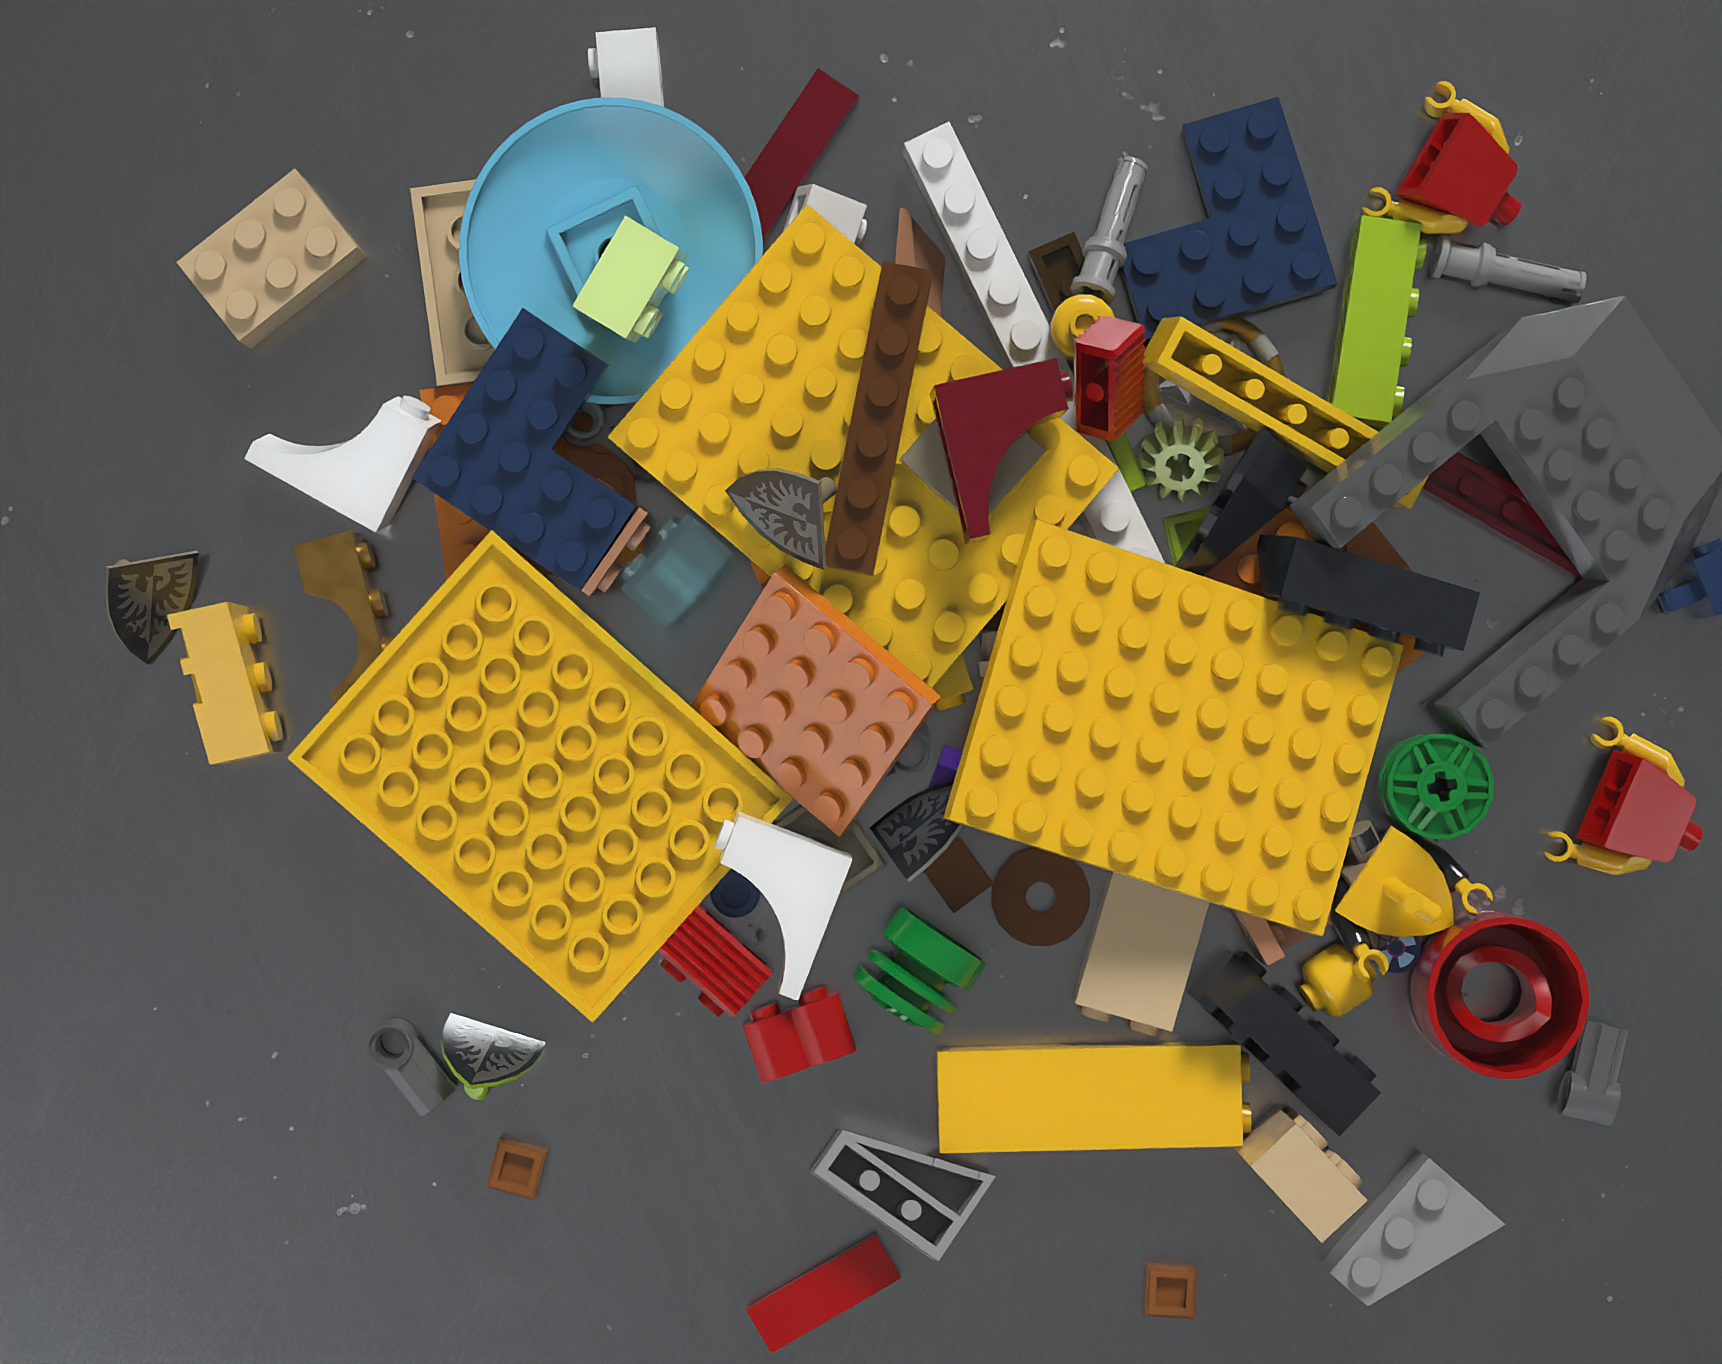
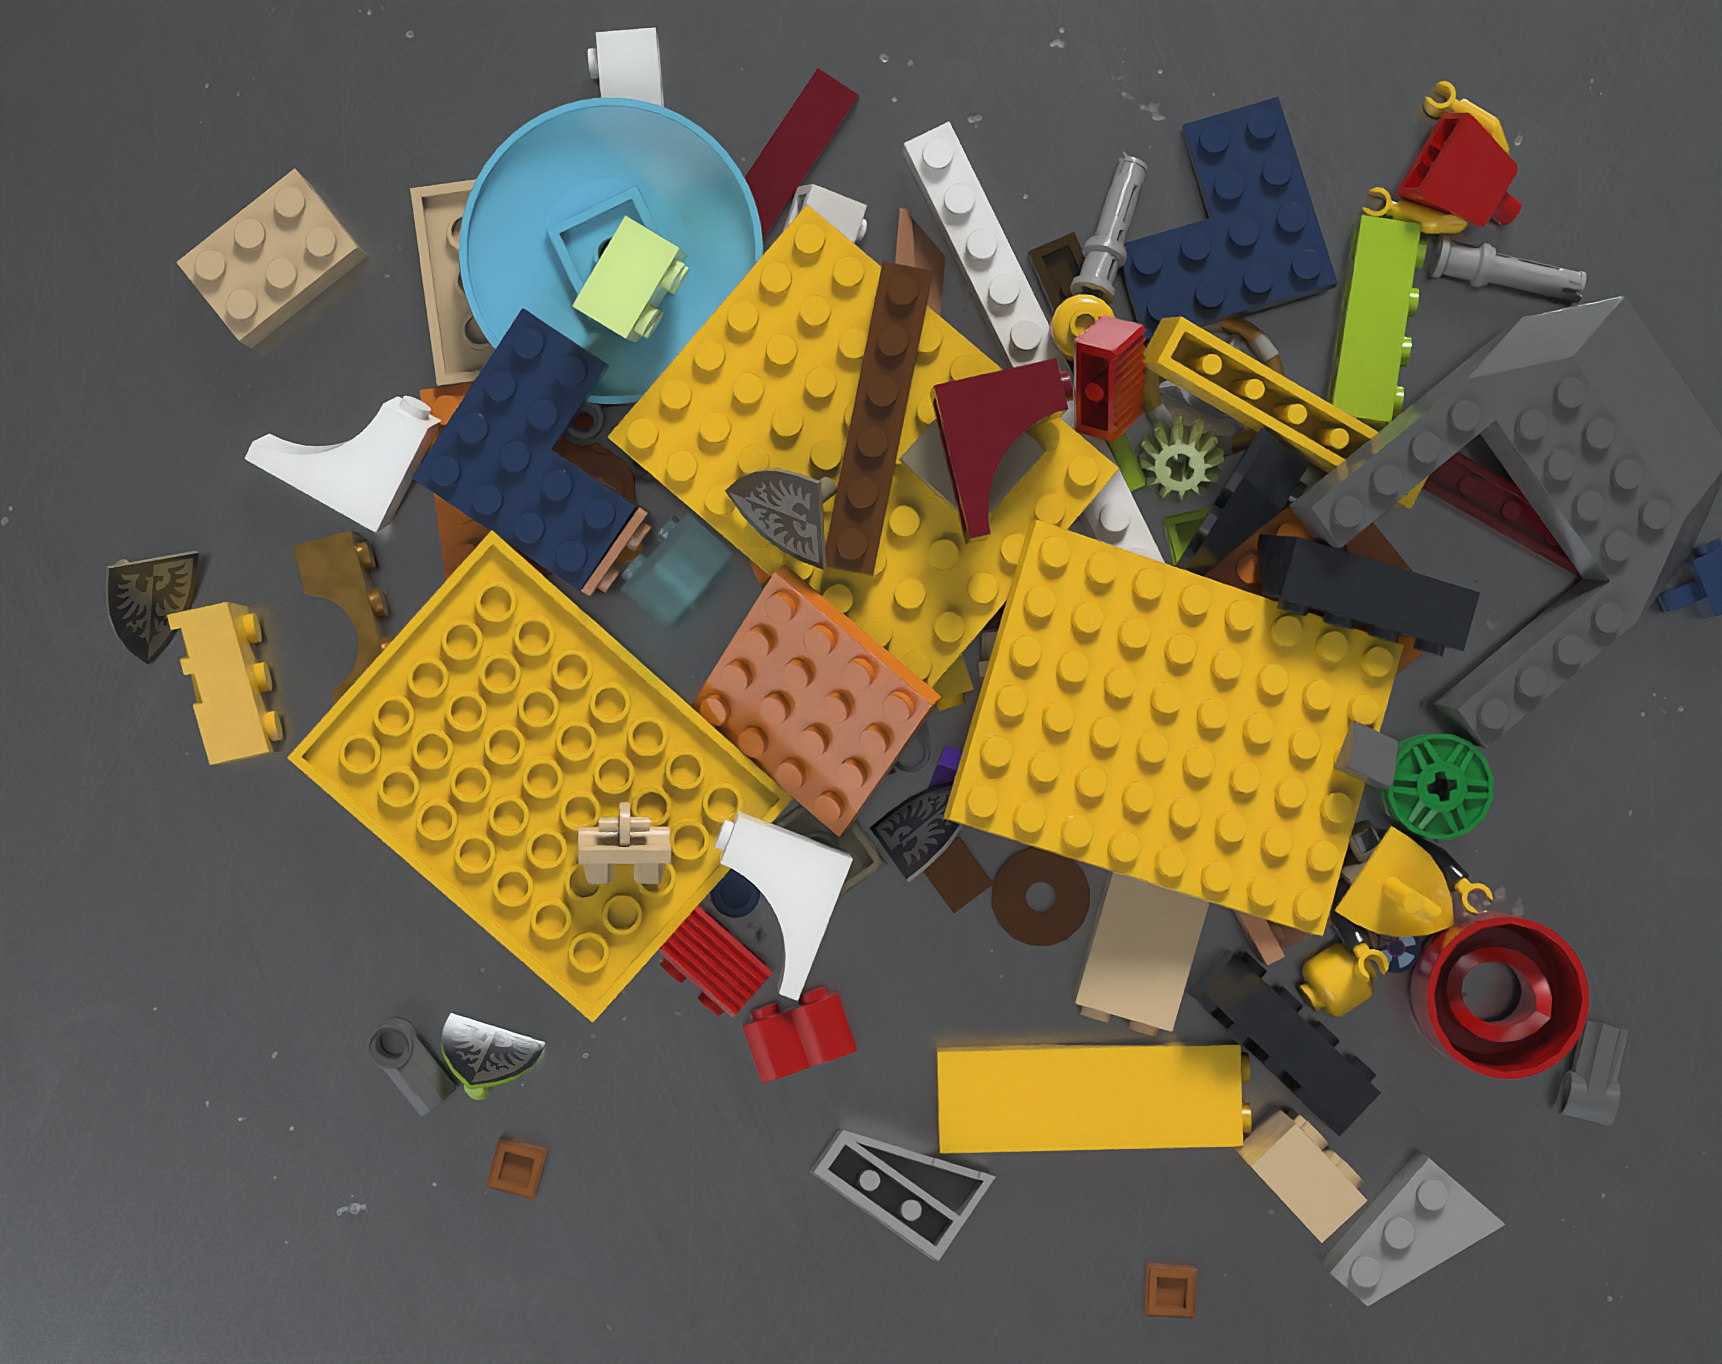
(624, 842): none -> tan hips
(823, 1292): red tile -> none
(919, 971): green wheel -> none
(1368, 756): none -> dark grey slope
(1635, 811): red torso -> none

